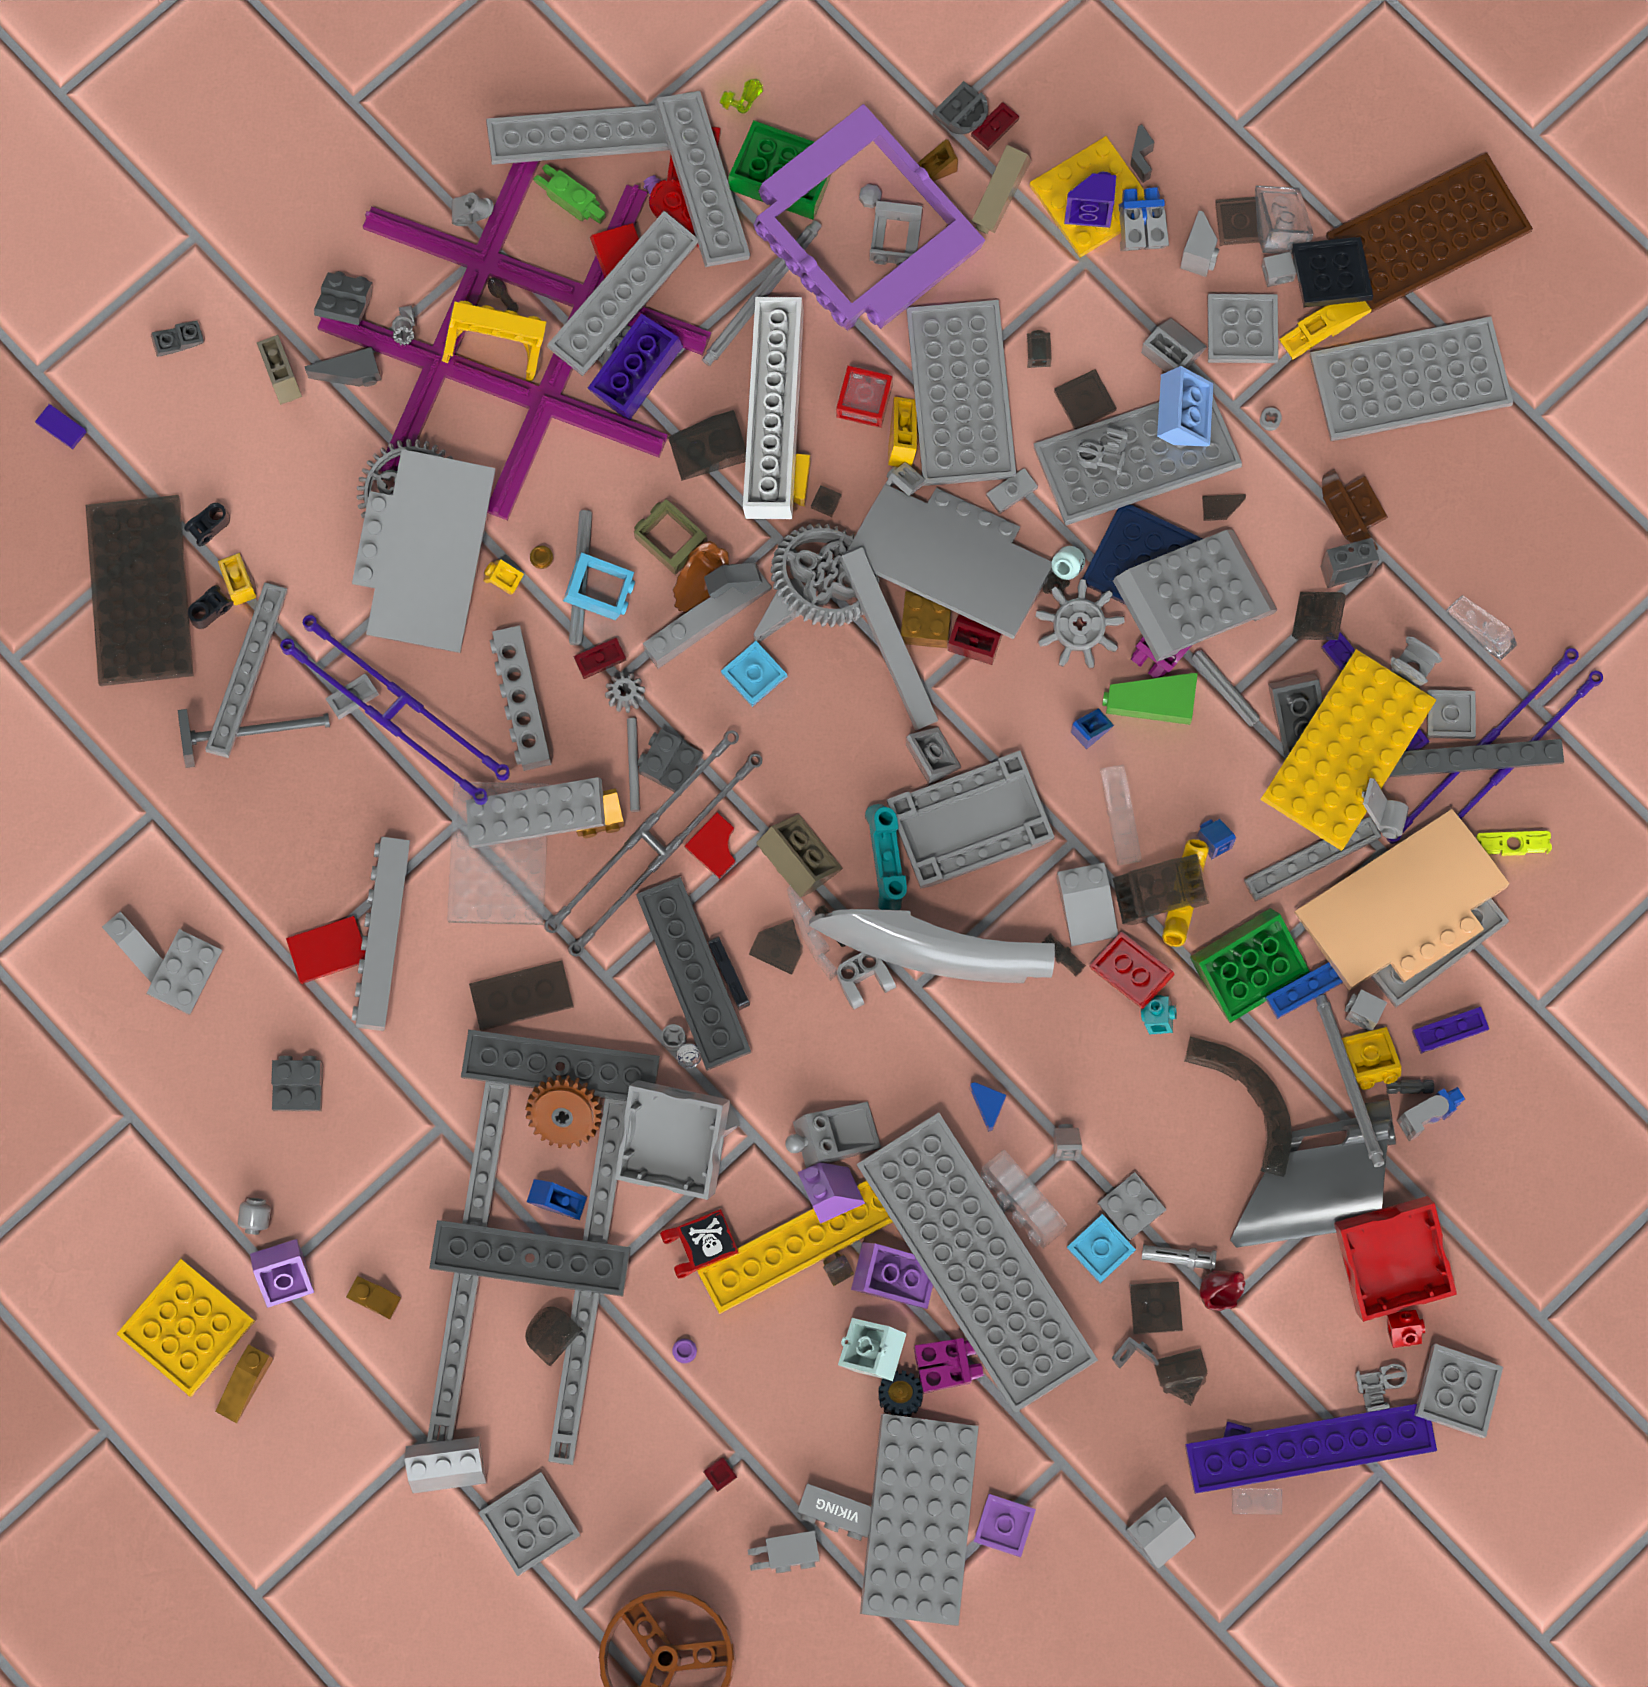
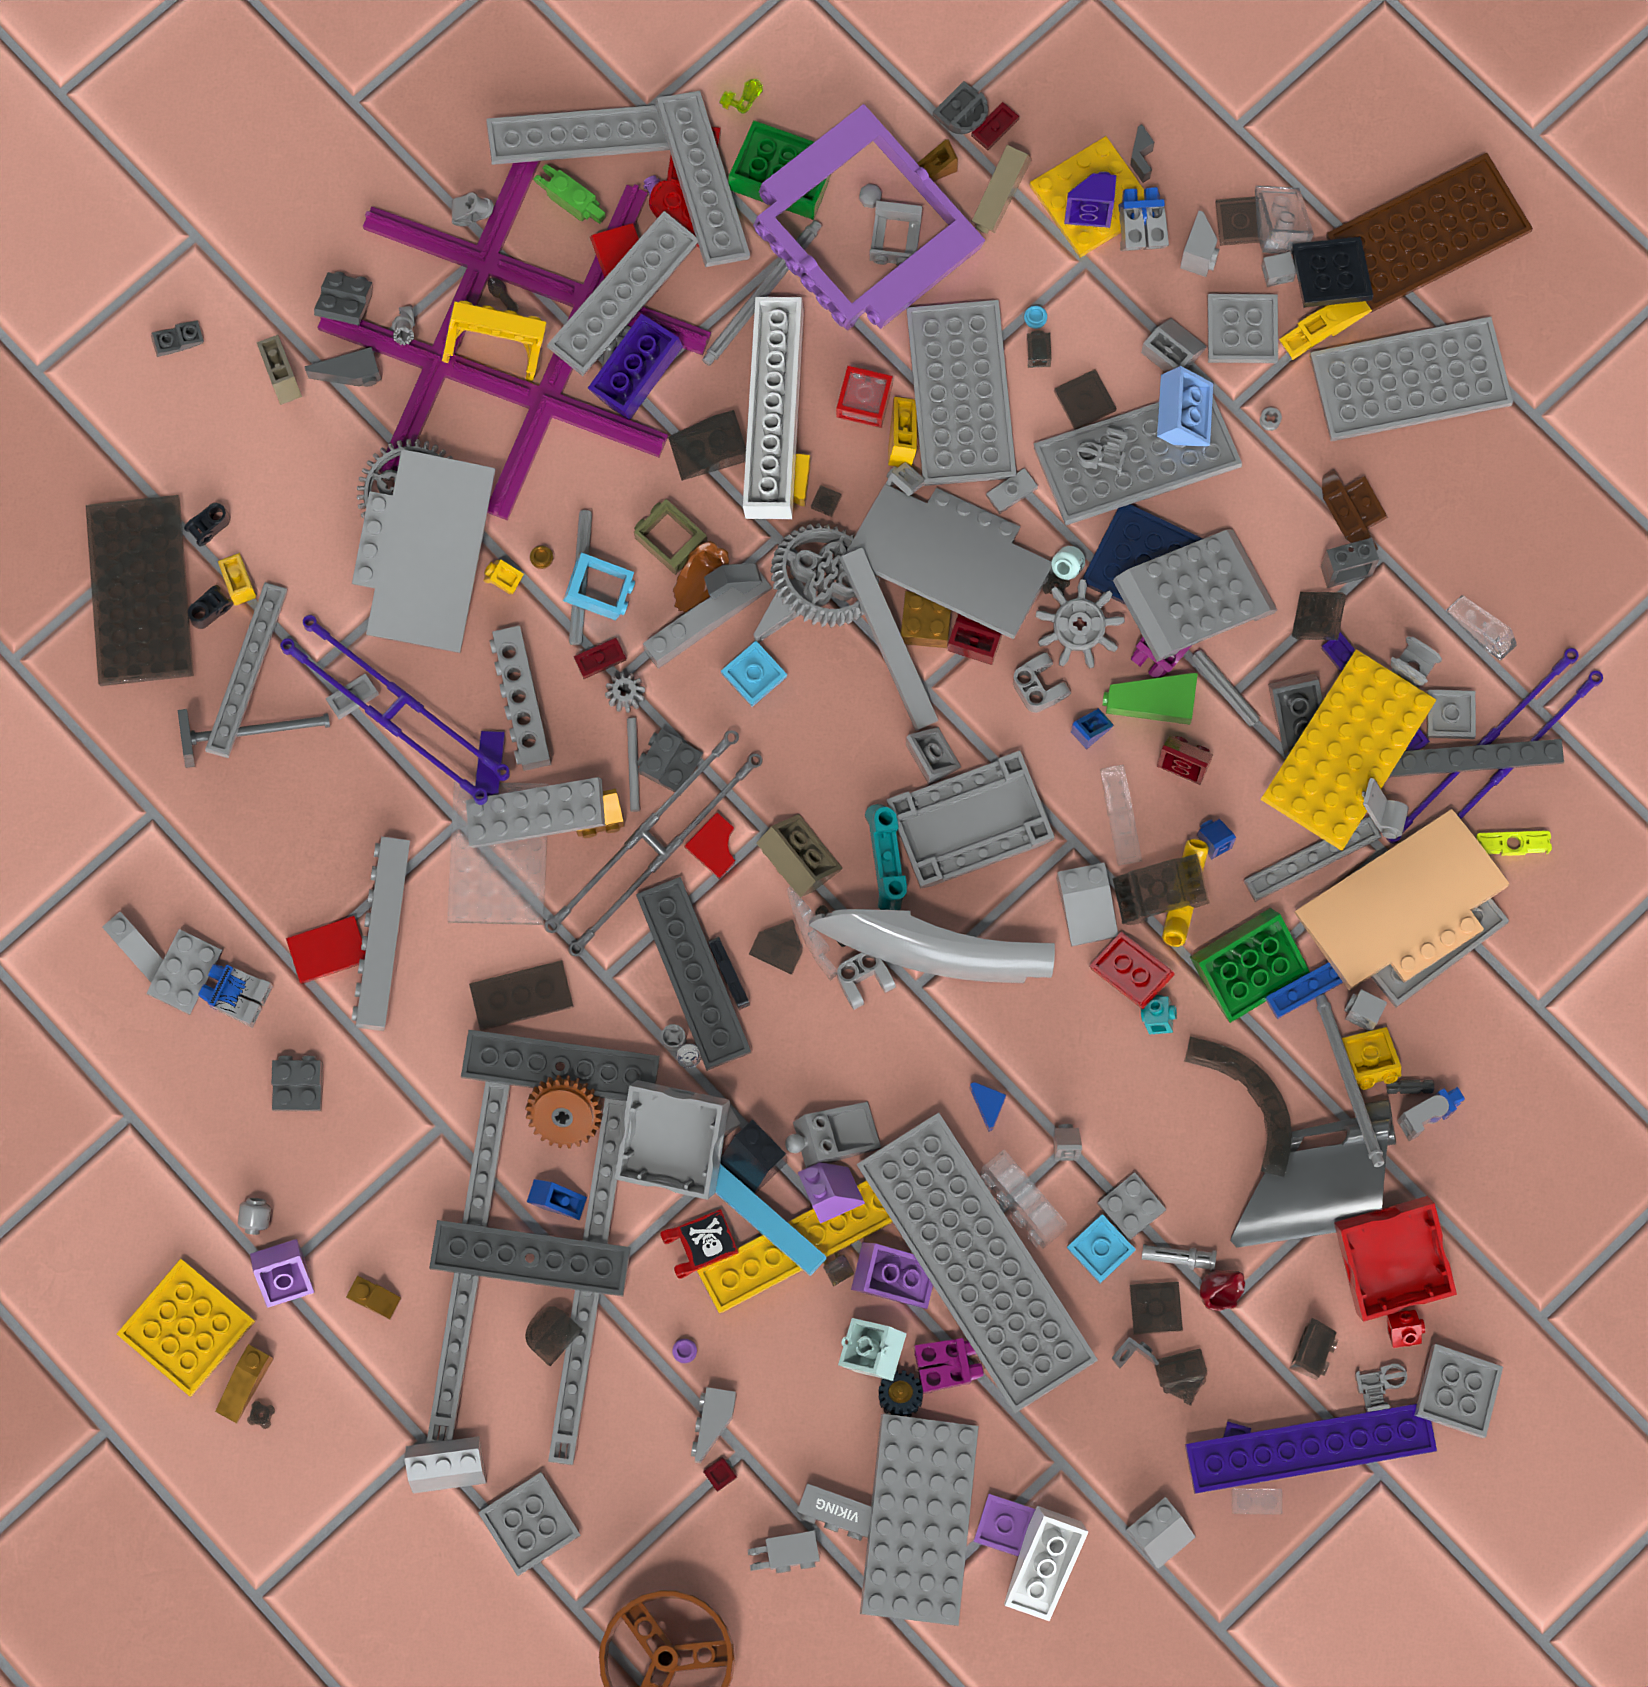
(60, 426): dark purple tile -> none
(228, 992): none -> hips
(263, 1421): none -> clear smoke plate
(492, 745): none -> dark purple tile
(716, 1415): none -> light grey slope
(753, 1157): none -> black slope
(768, 1222): none -> medium azure tile
(1034, 687): none -> light grey piece
(1035, 317): none -> medium azure plate
(1045, 1562): none -> white slope
(1064, 956): clear smoke pin -> none
(1185, 759): none -> dark red slope
(1220, 506): clear smoke tile -> none
(1313, 1349): none -> clear smoke slope
(1450, 1030): dark purple plate -> none

